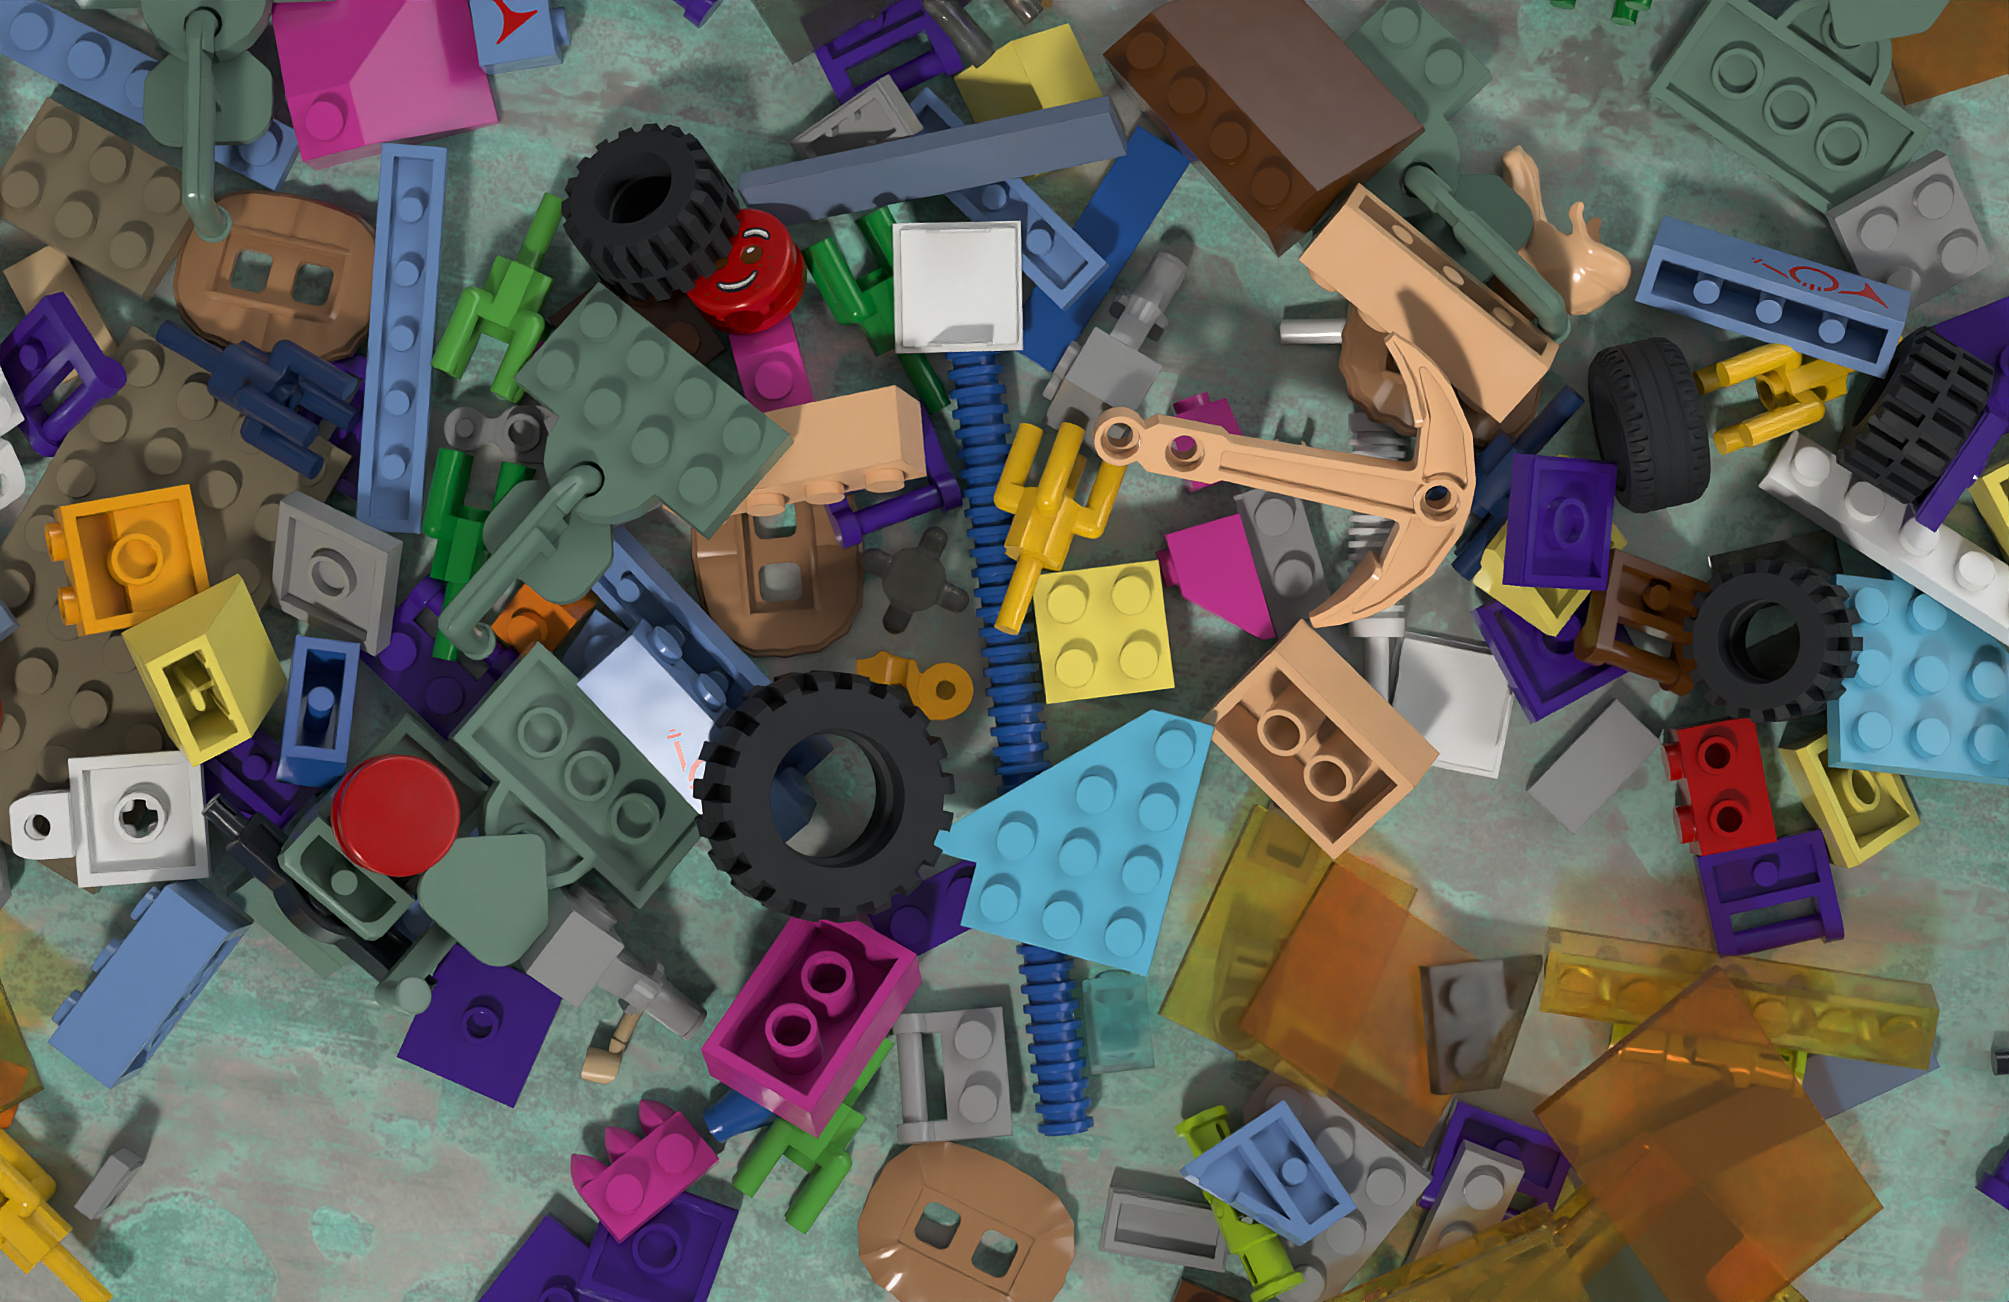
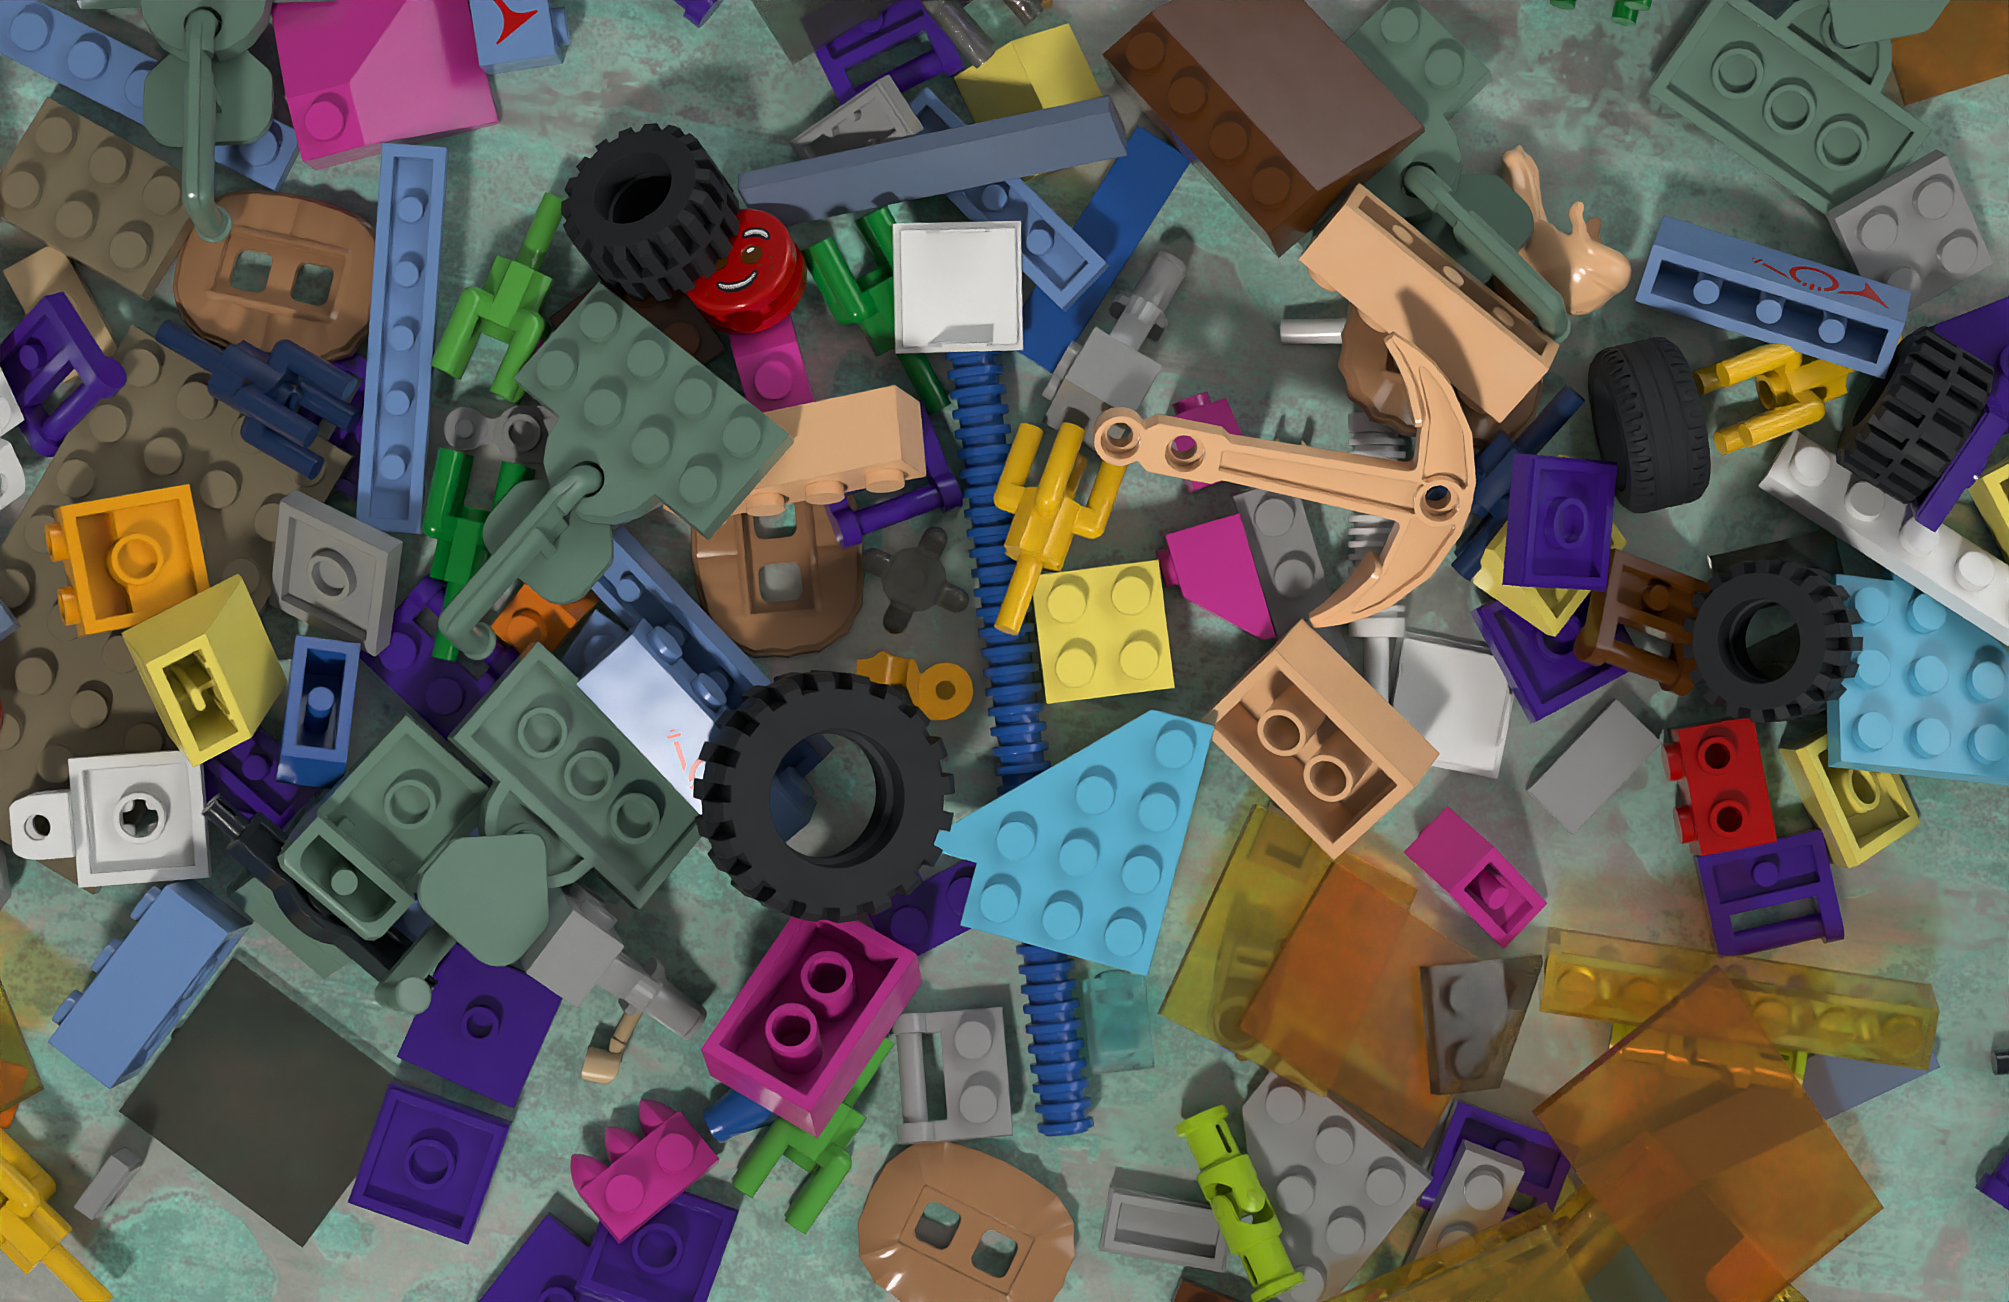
(263, 1101): none -> clear smoke piece
(395, 815): red head -> none
(430, 1162): none -> dark purple plate
(1273, 1177): medium blue wing -> none
(1475, 877): none -> dark pink slope

